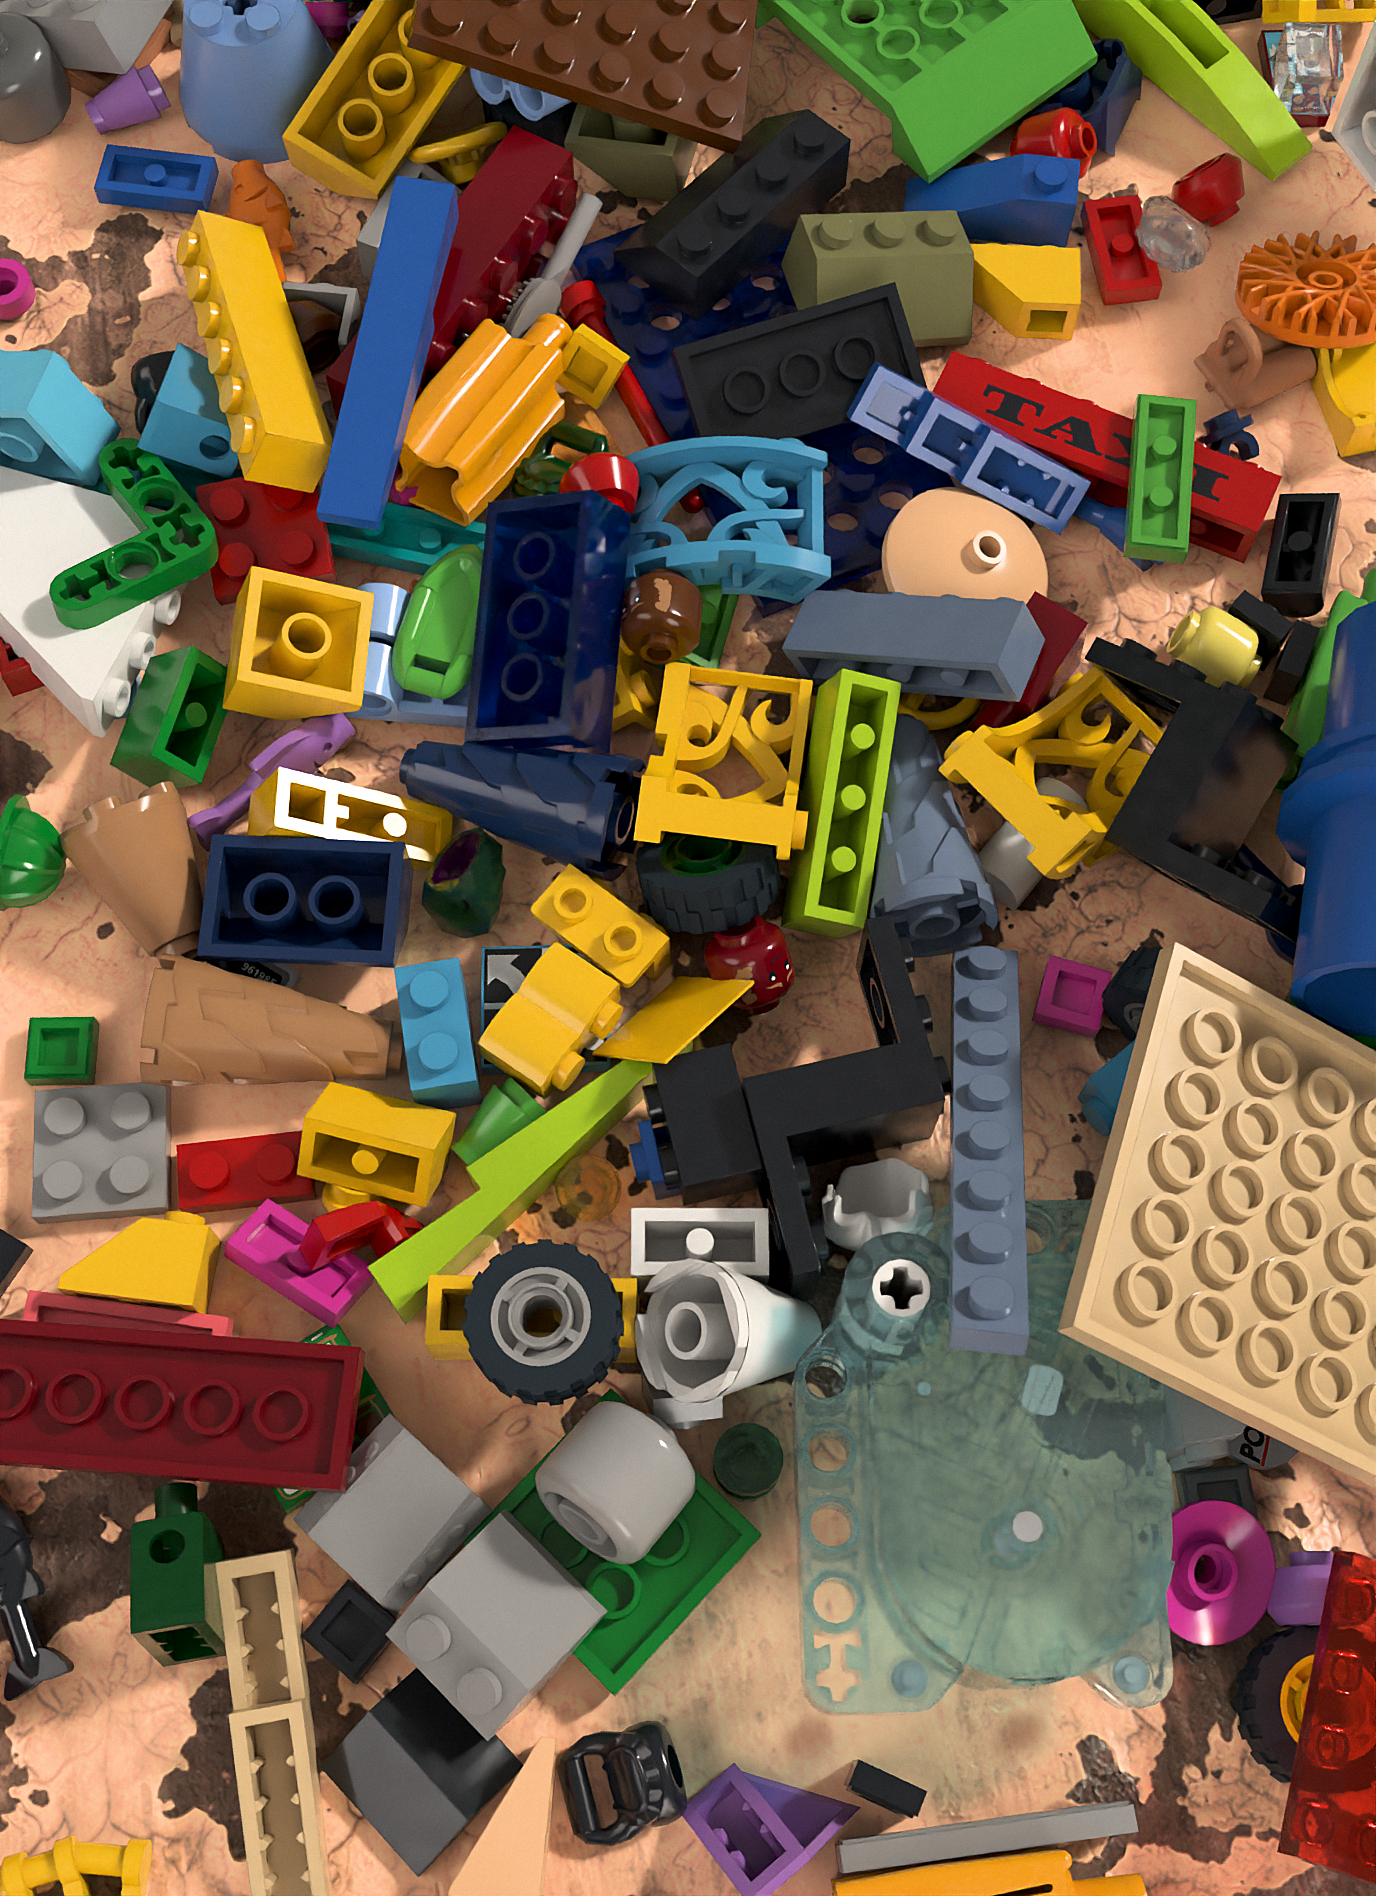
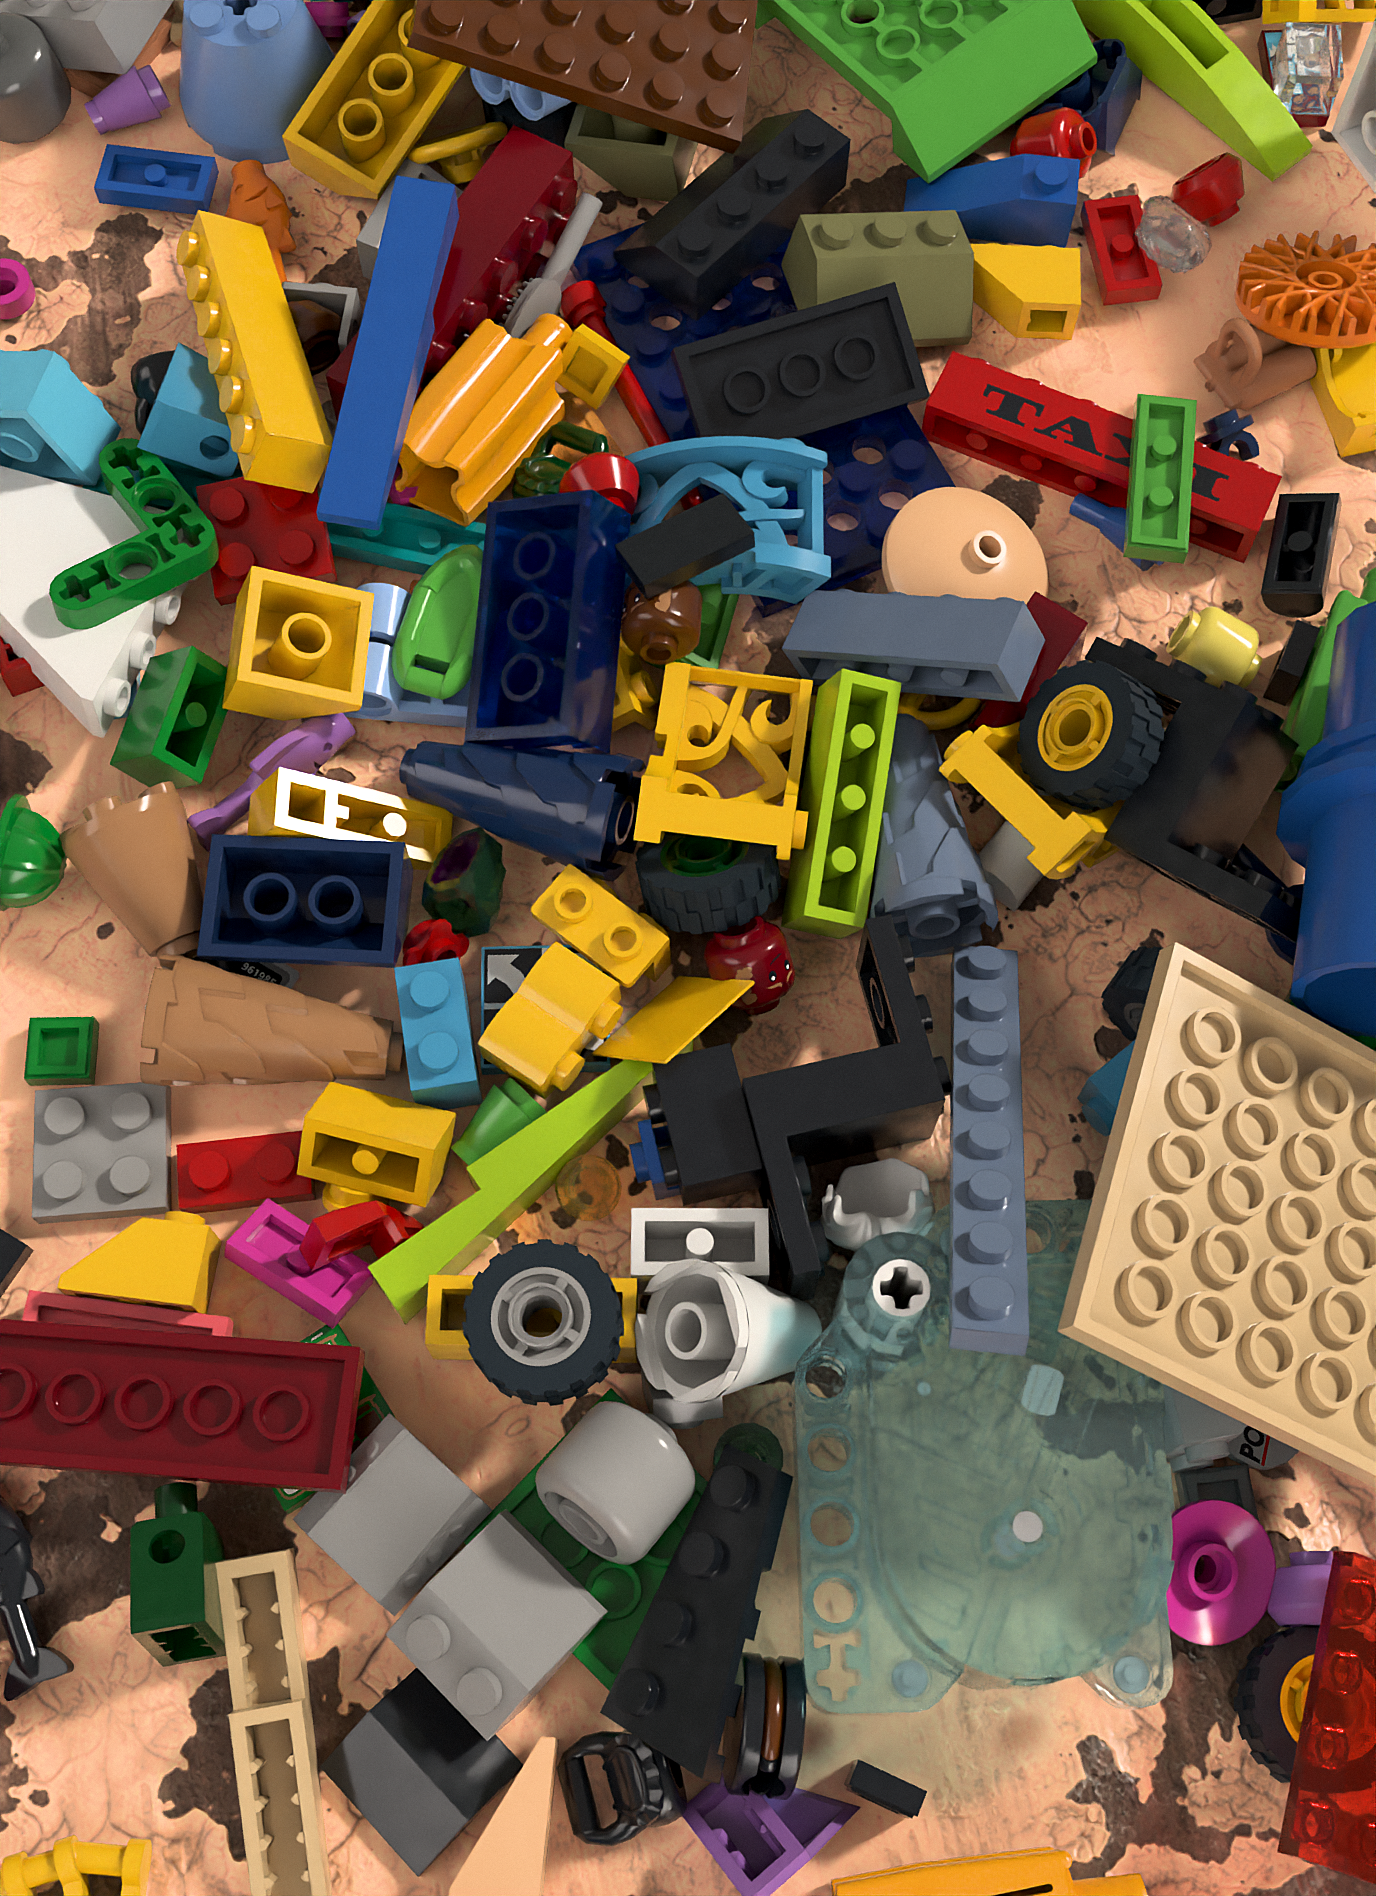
(351, 1631): black tile -> none
(432, 942): none -> red plate
(685, 546): none -> black tile
(691, 1641): none -> black wing
(769, 1728): none -> black head
(968, 448): blue slope -> none
(985, 1836): light grey tile -> none
(1071, 996): dark pink plate -> none
(1090, 735): none -> black wheel
(1267, 621): black plate -> none

